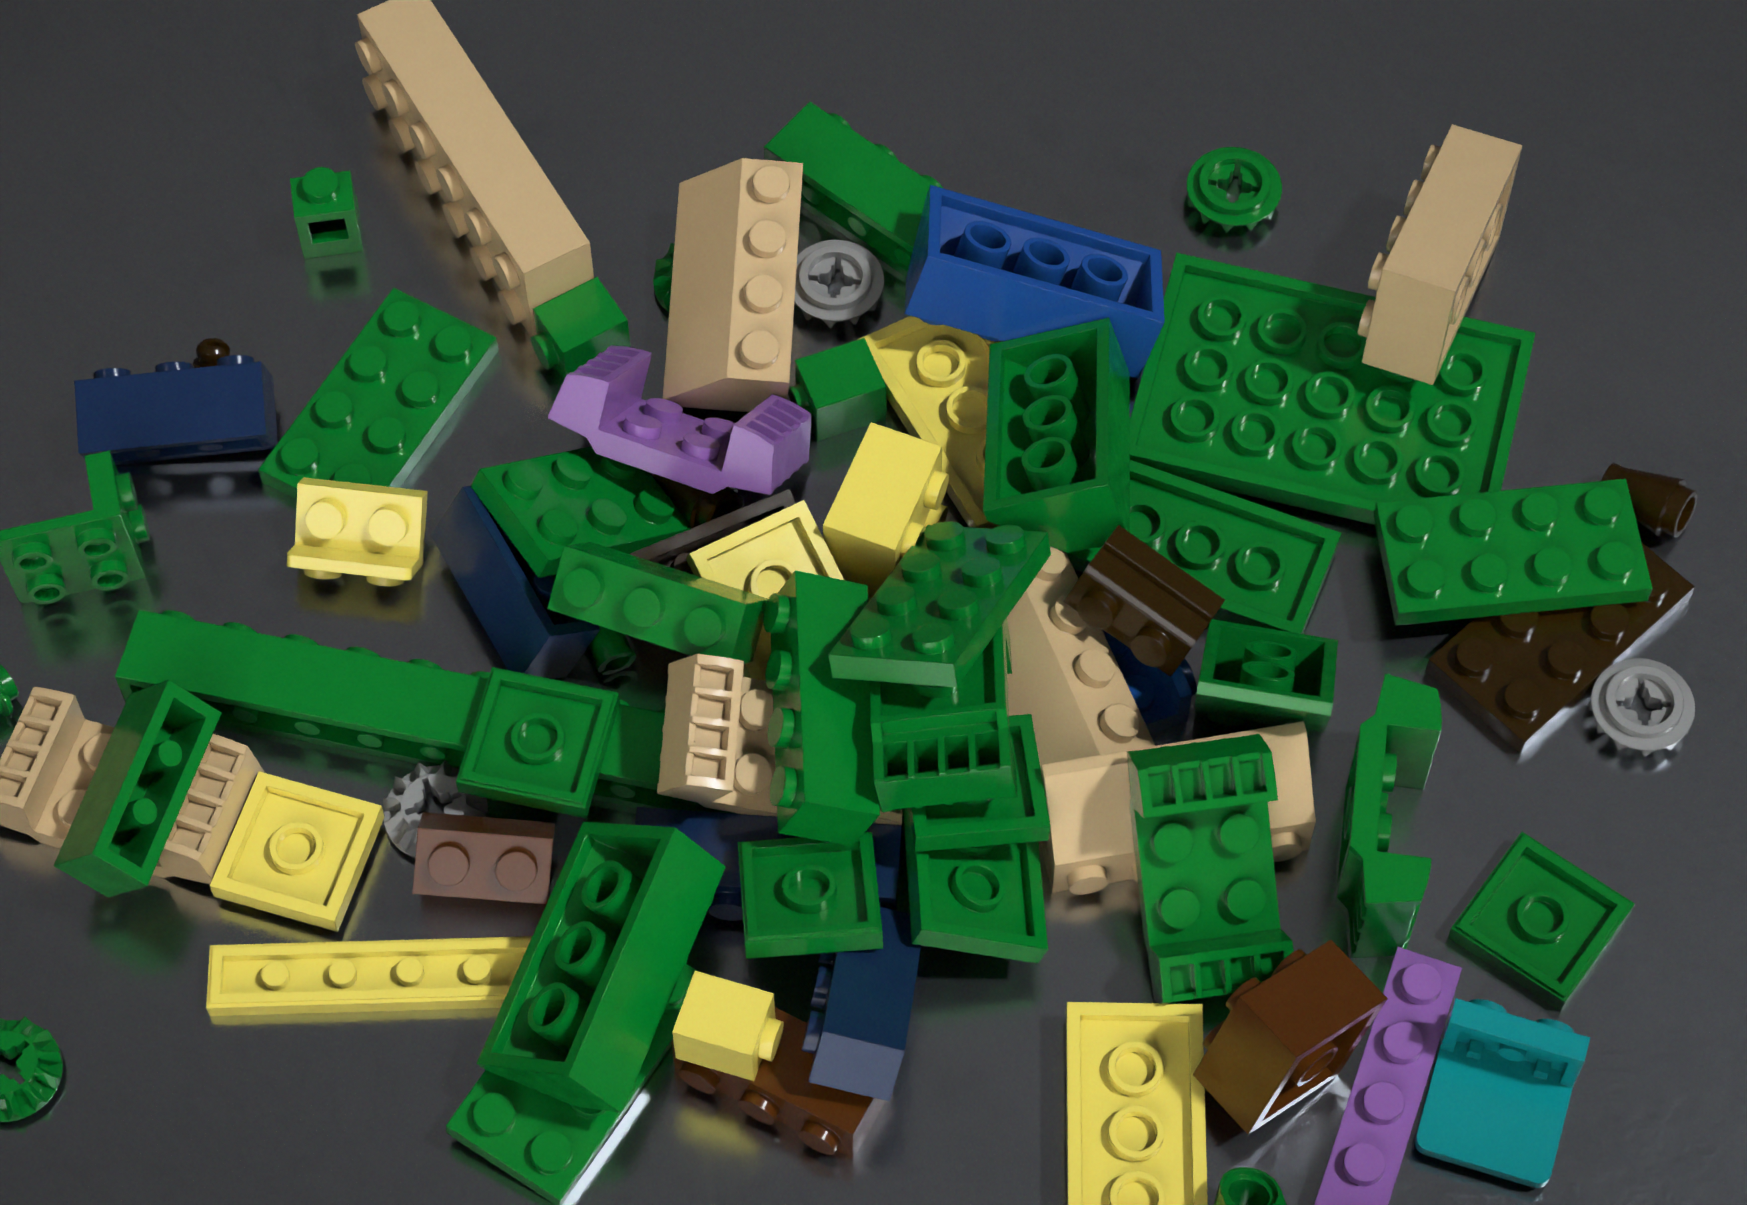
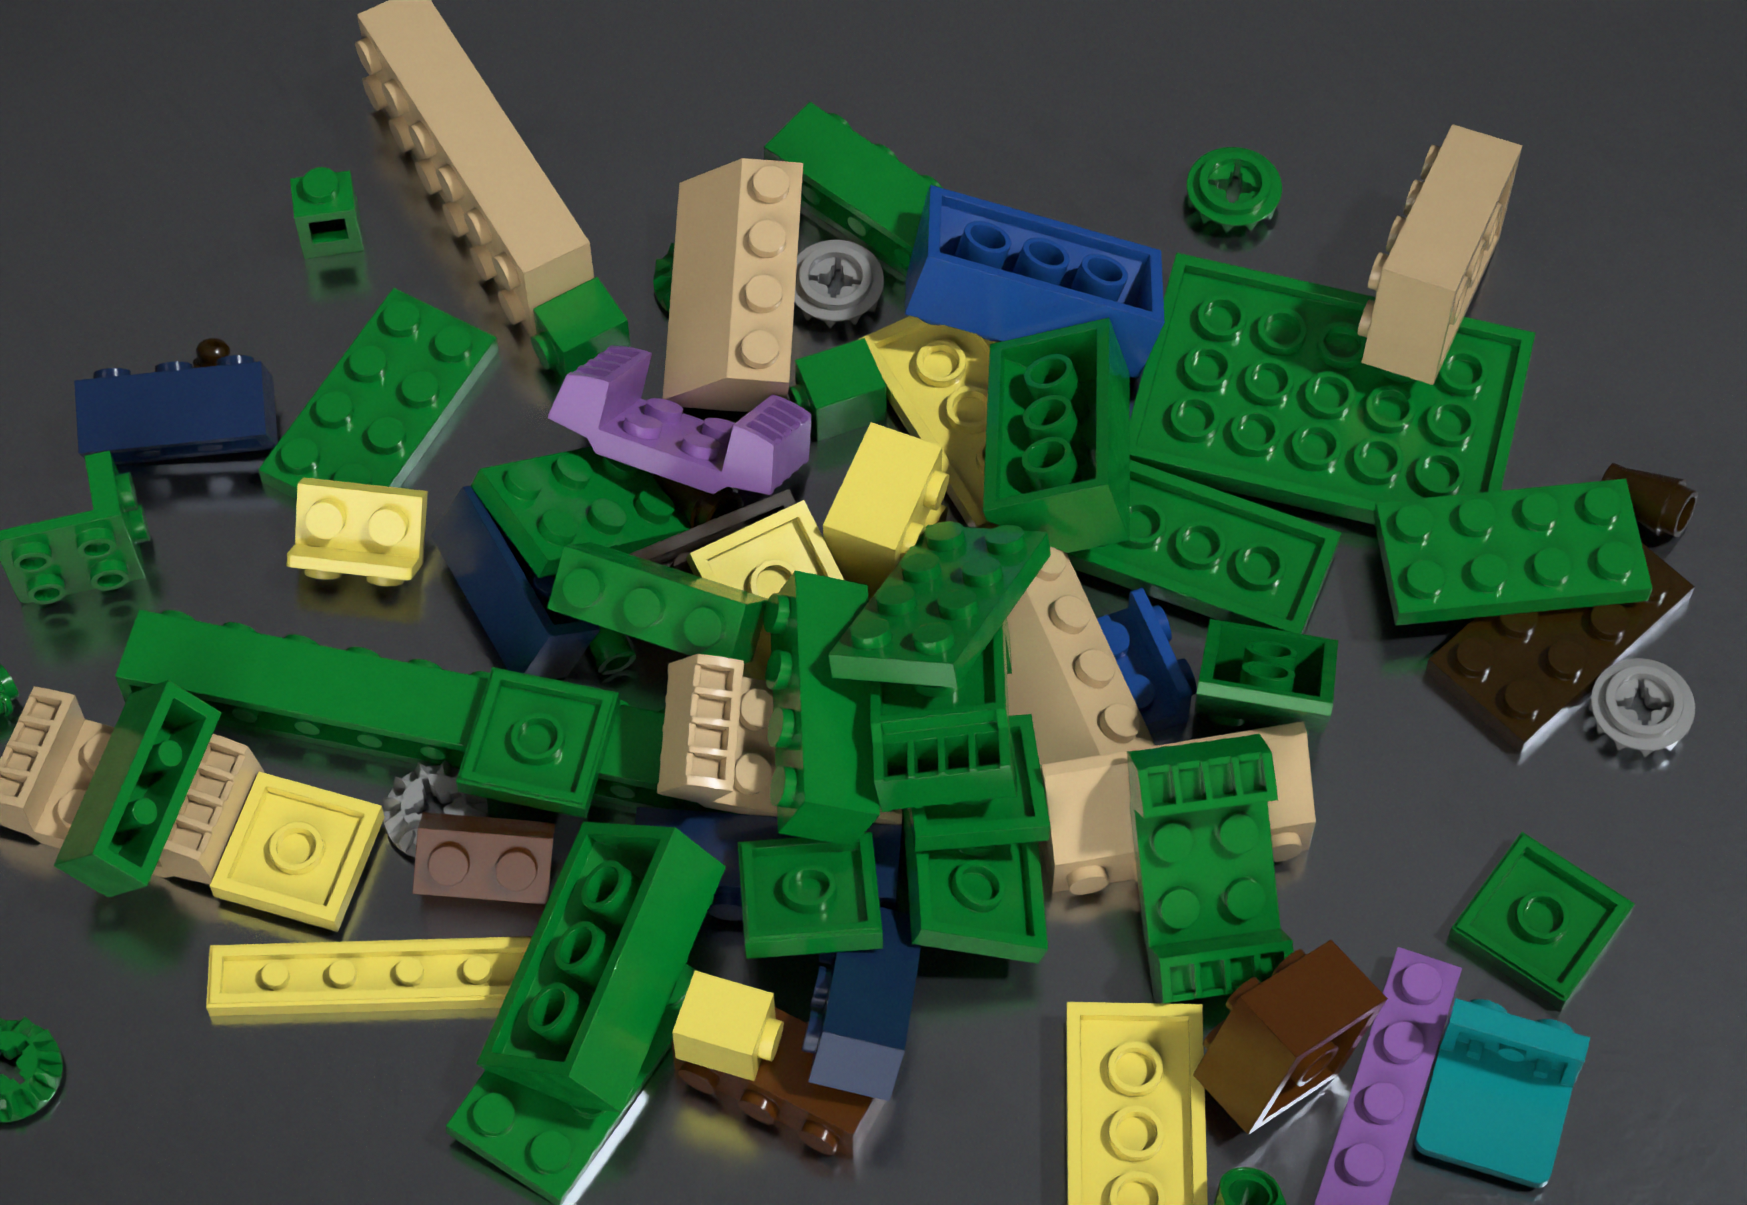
(1143, 601): dark brown brick -> none
(1374, 886): green plate -> none

